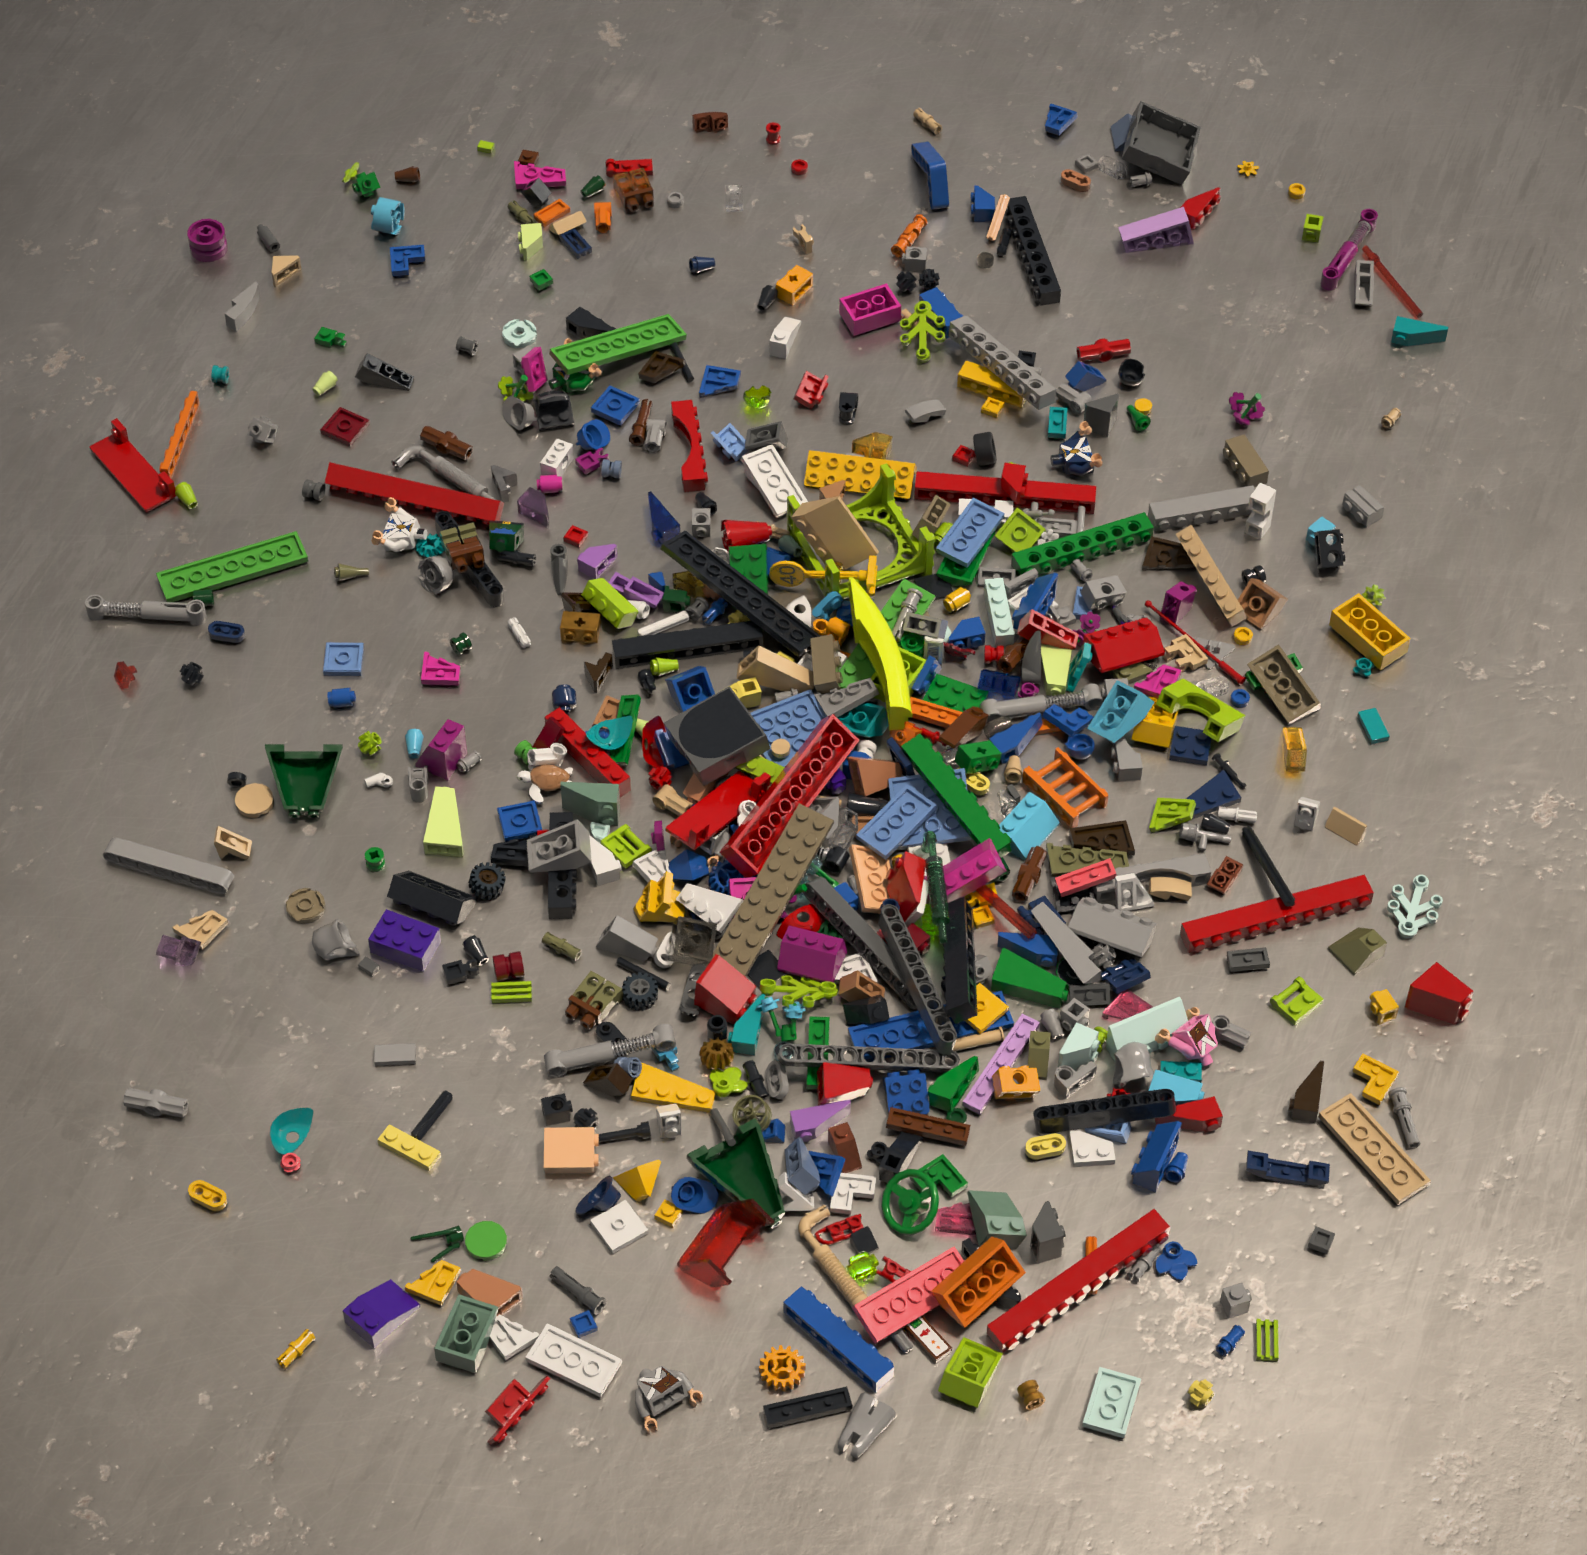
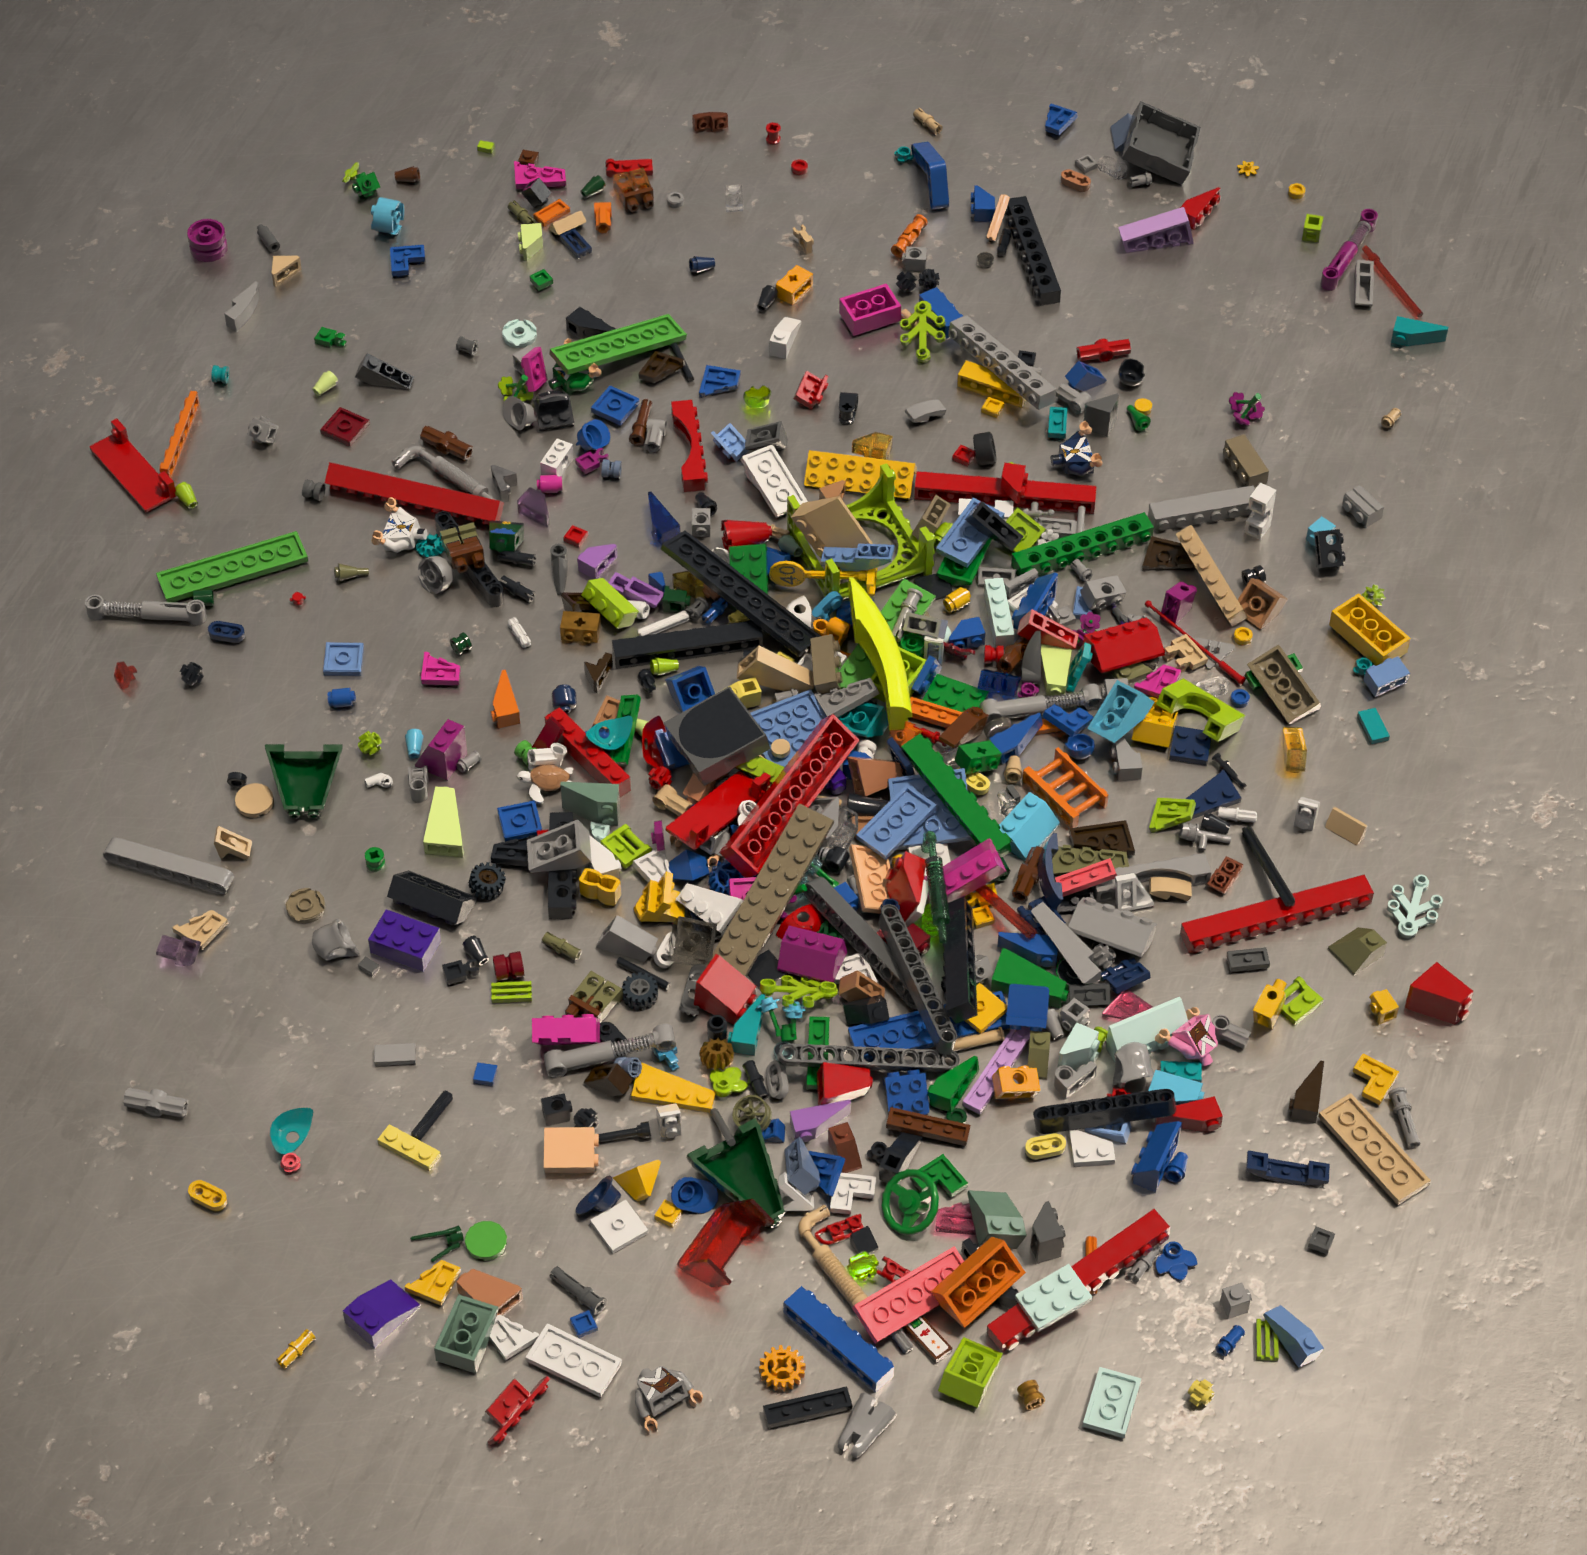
(297, 598): none -> red piece
(485, 1074): none -> blue tile
(505, 708): none -> orange slope
(517, 588): none -> black pin
(566, 1030): none -> dark pink wedge
(601, 887): none -> yellow brick
(860, 558): none -> medium blue slope
(903, 154): none -> teal plate
(993, 526): none -> black slope
(1027, 1007): none -> blue bracket
(1051, 890): none -> dark blue slope
(1053, 1297): none -> light aqua plate
(1270, 1004): none -> yellow torso
(1294, 1335): none -> medium blue slope
(1386, 676): none -> medium blue brick

